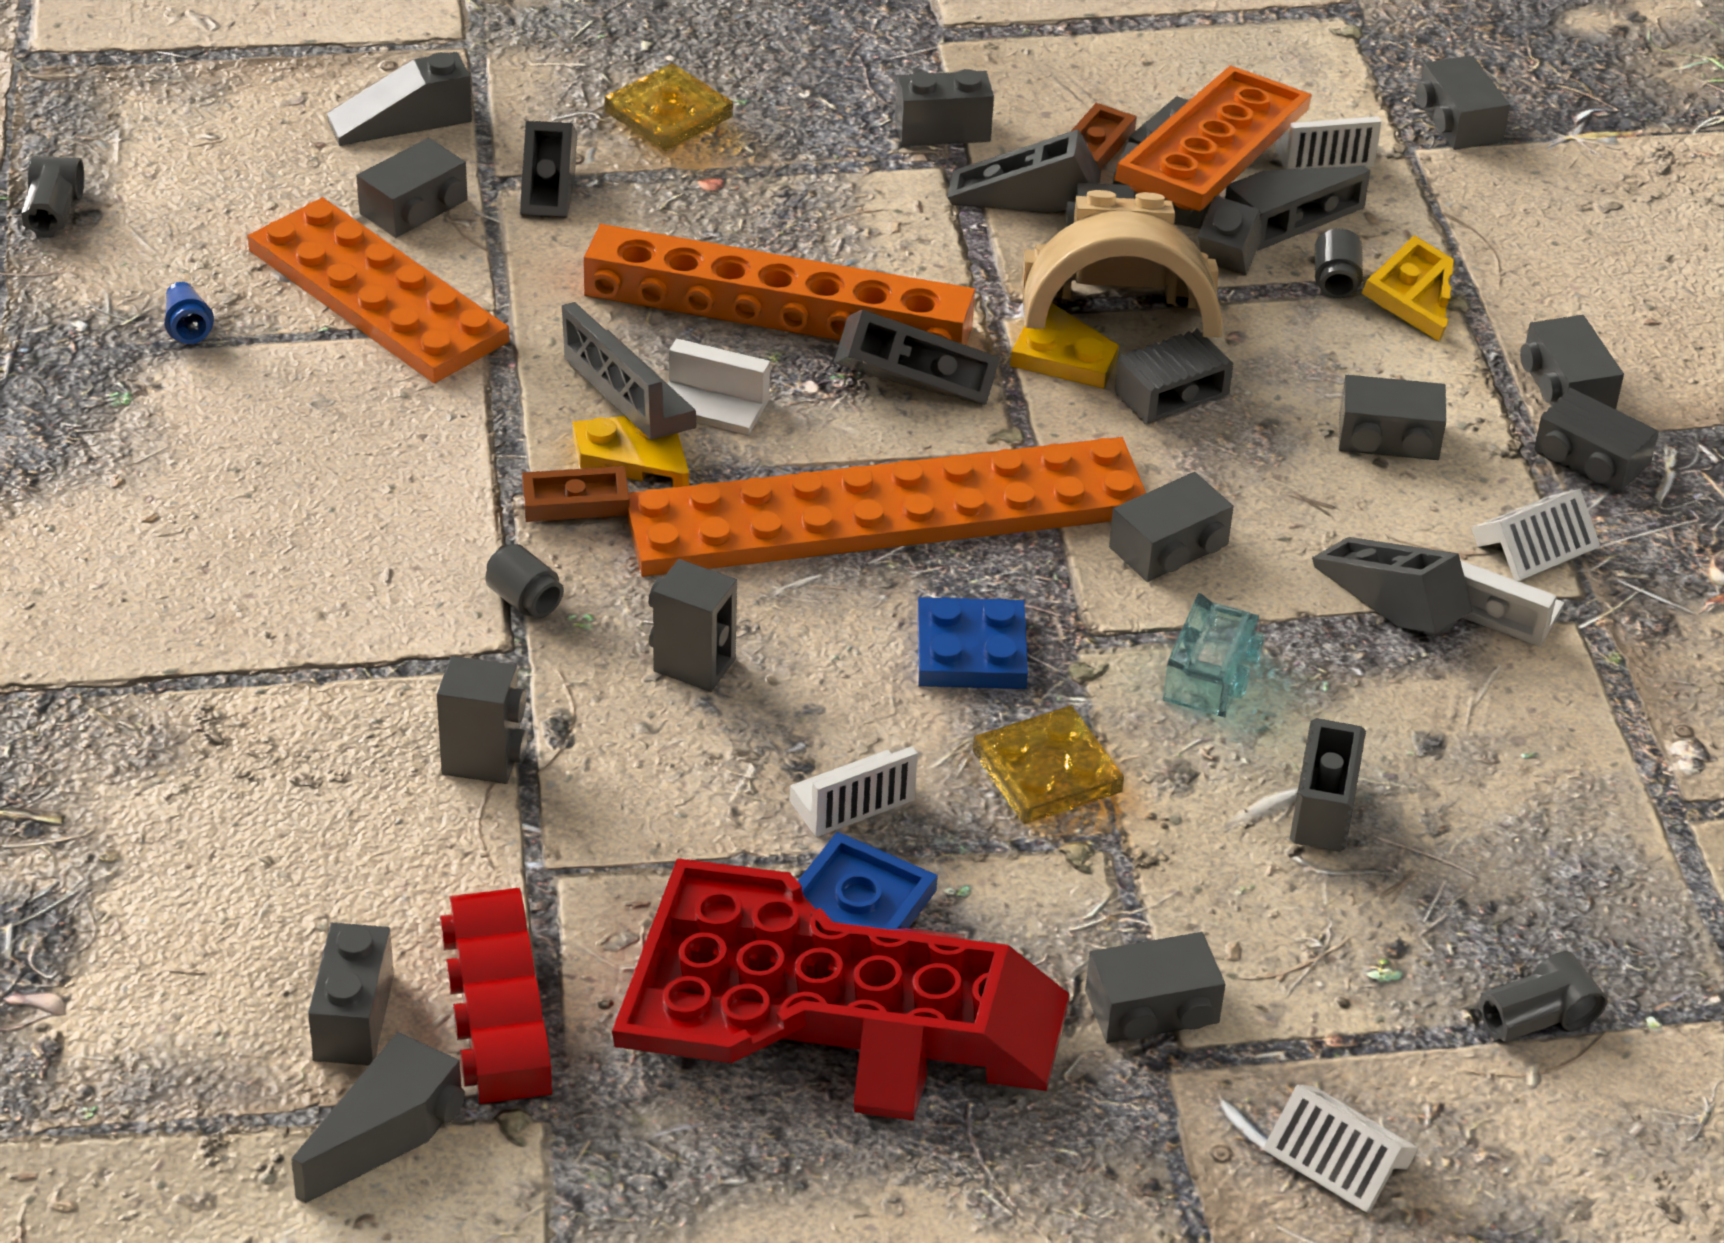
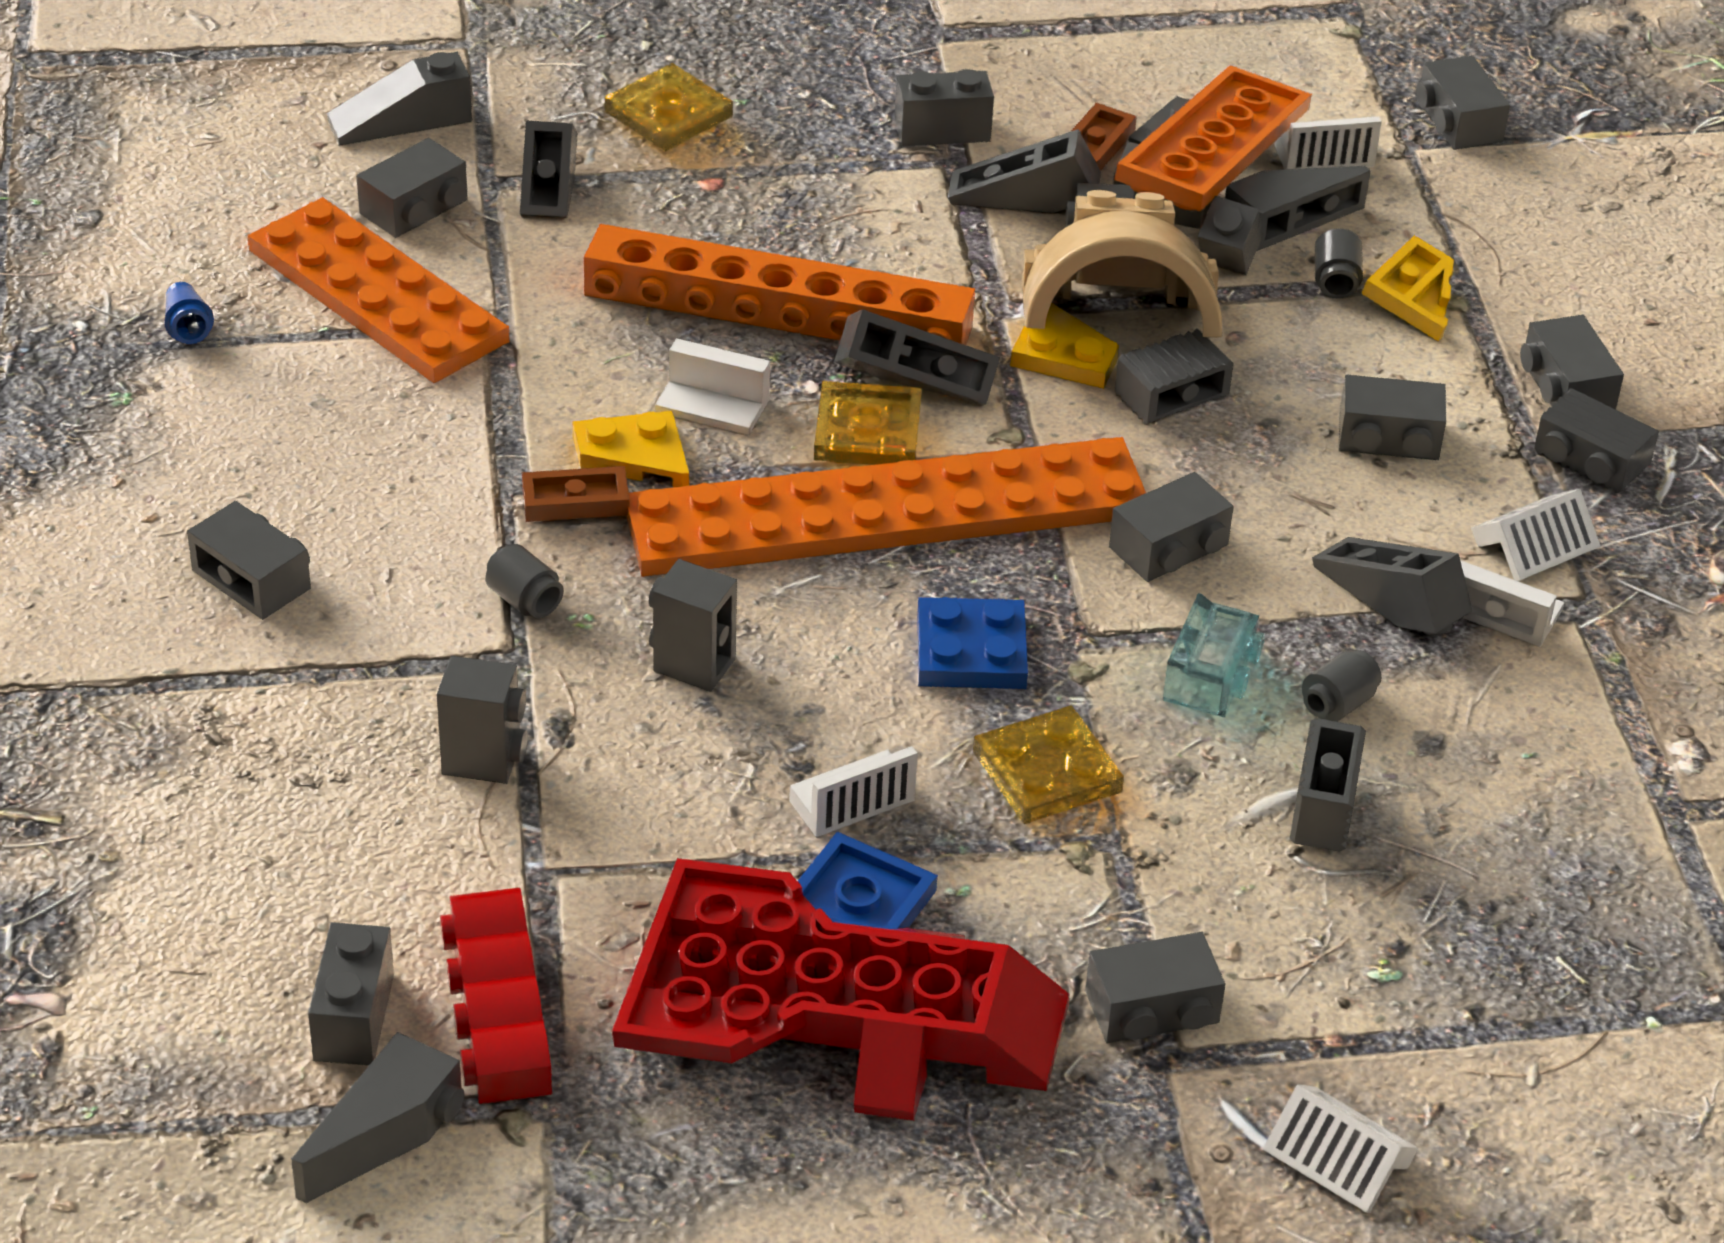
(52, 188): dark grey piece -> none
(249, 559): none -> dark grey brick
(623, 376): dark grey fence -> none
(867, 423): none -> clear yellow plate
(1341, 685): none -> dark grey brick
(1553, 994): dark grey piece -> none

